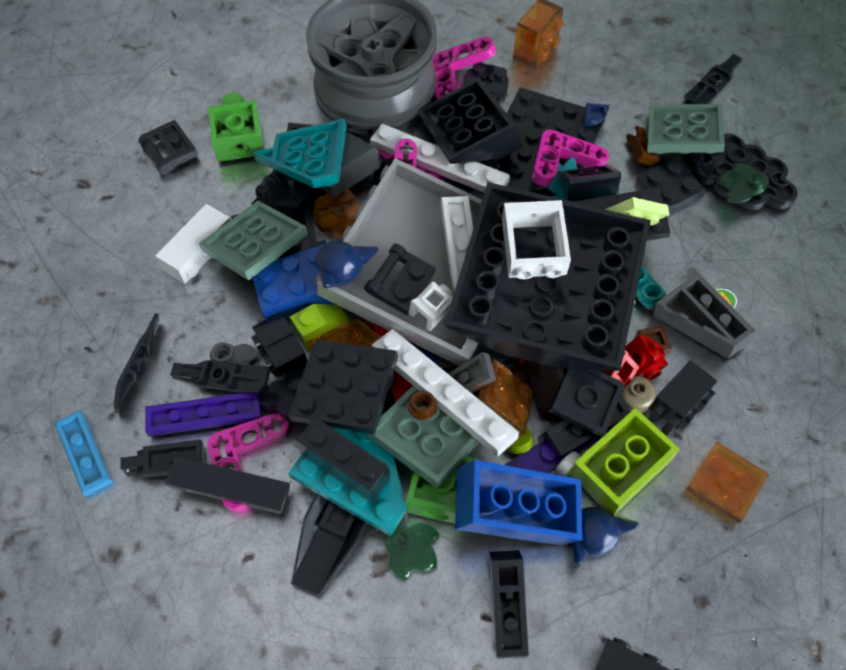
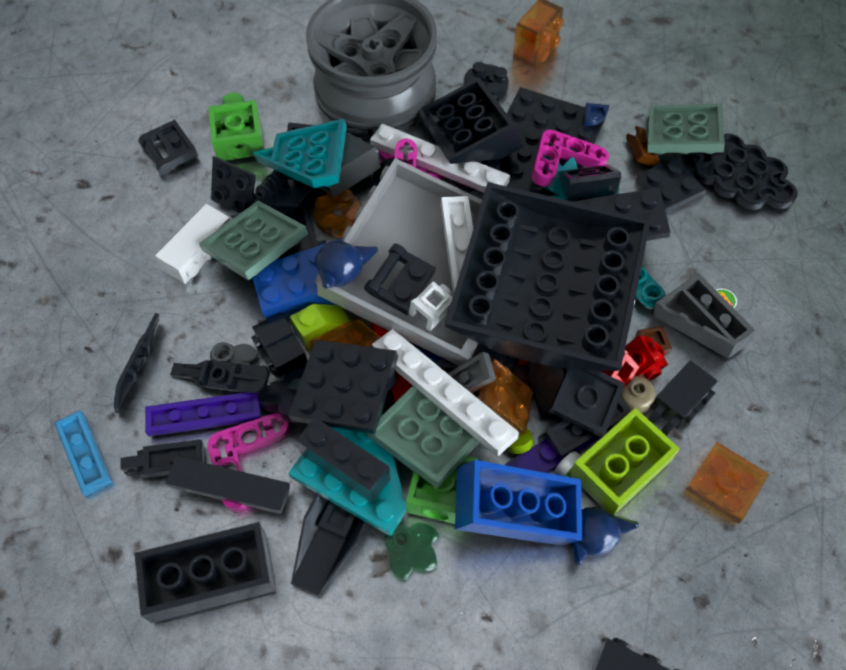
(203, 572): none -> black brick
(232, 185): none -> black hinge
(422, 398): reddish brown plate -> none
(449, 66): dark pink beam -> none
(509, 603): black slope -> none
(536, 215): white window -> none
(642, 209): yellowish green plate -> none
(708, 88): black piece -> none
(743, 182): clear green plate -> none

